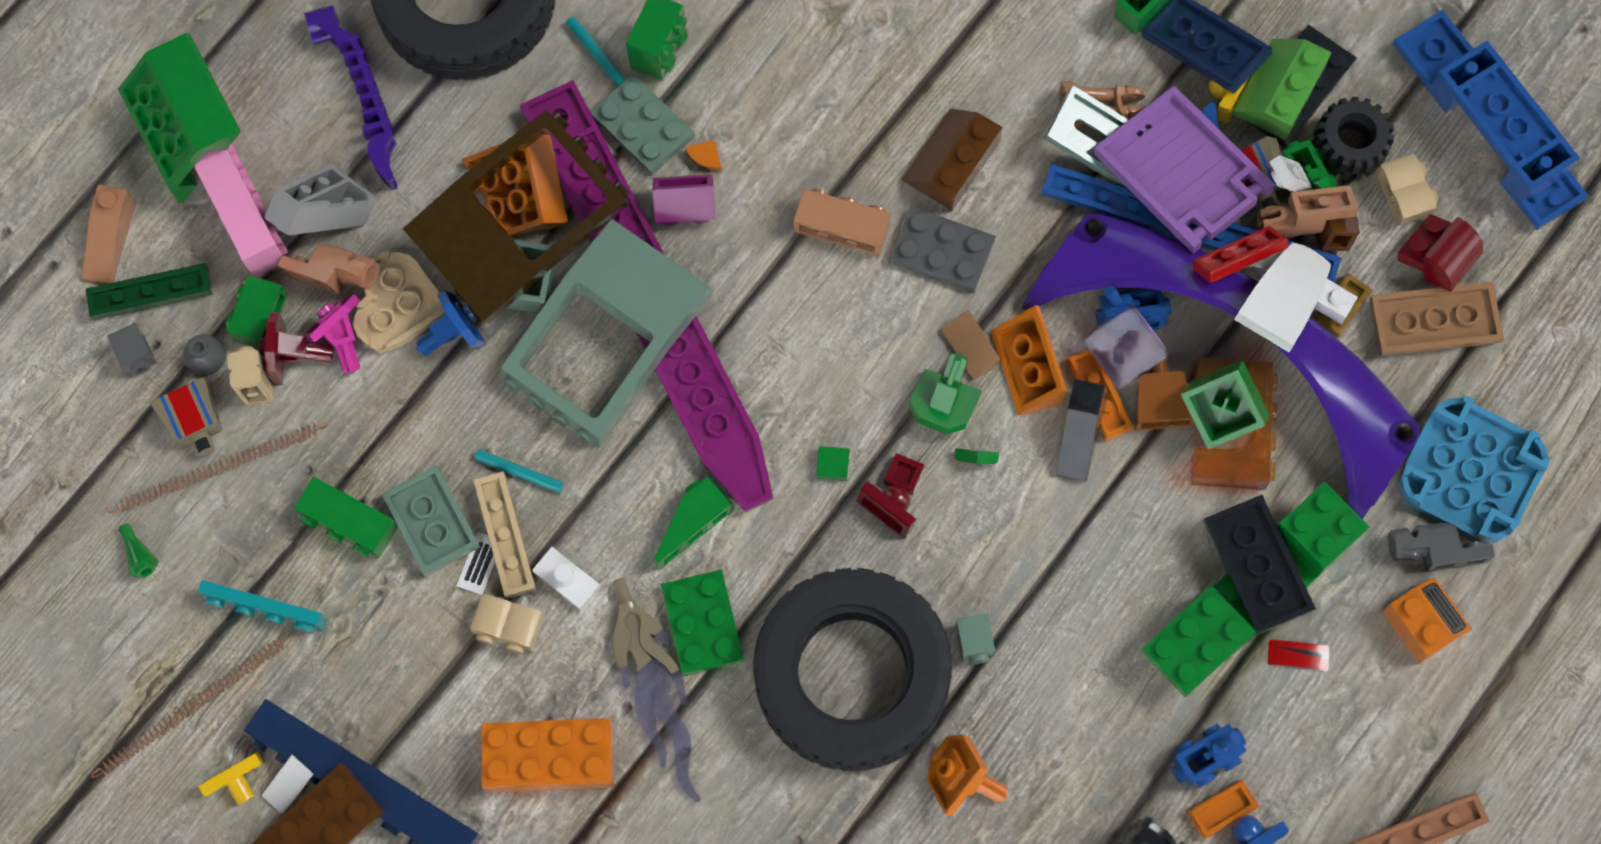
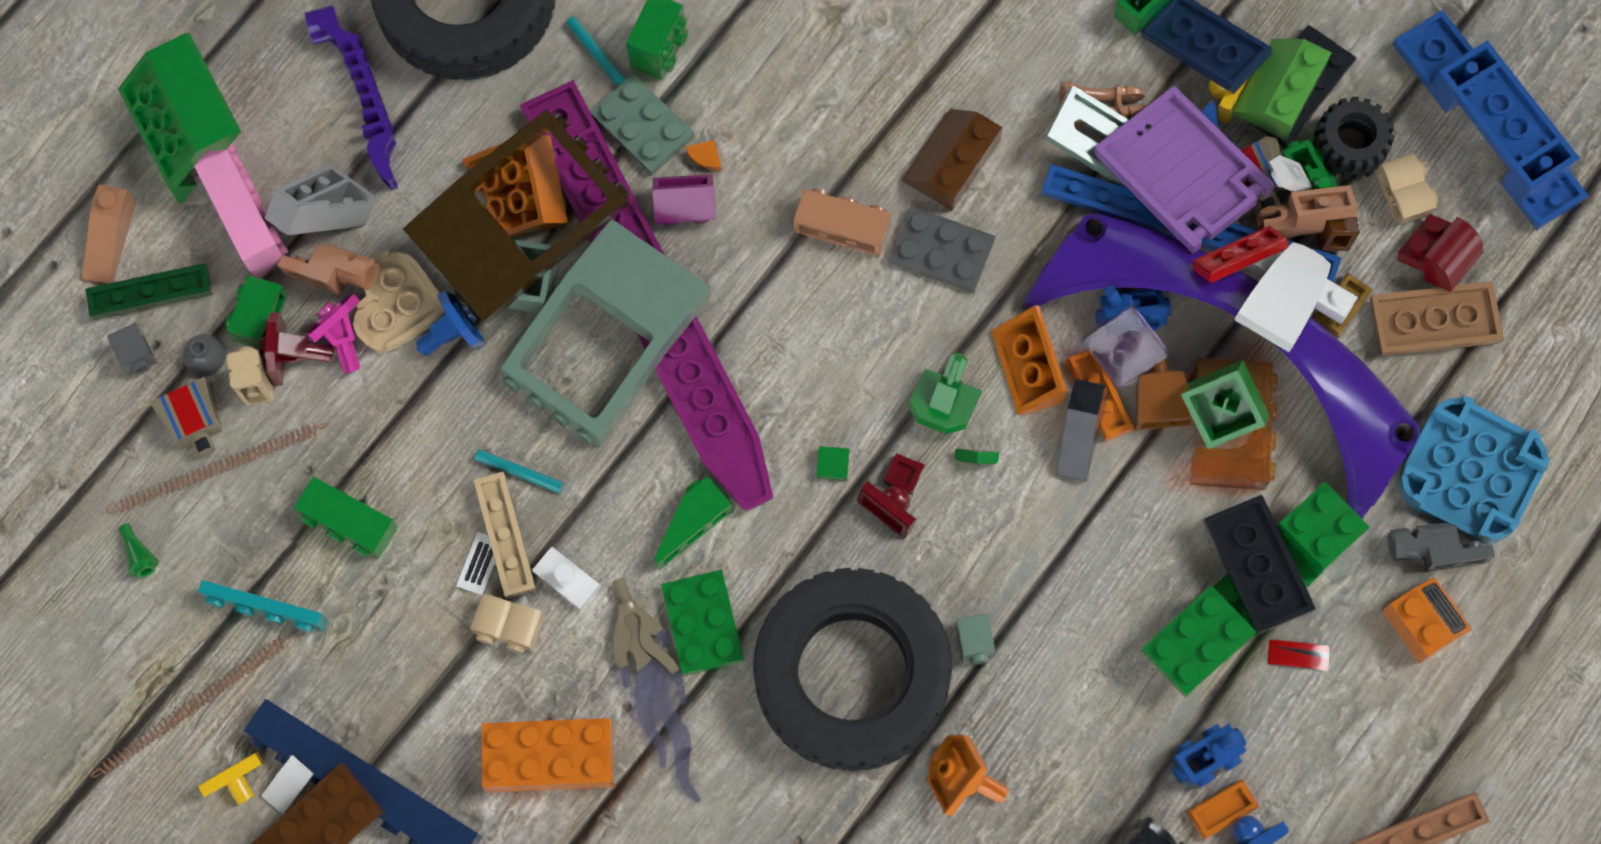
(430, 520): sand green plate -> none
(968, 338): medium nougat slope -> none

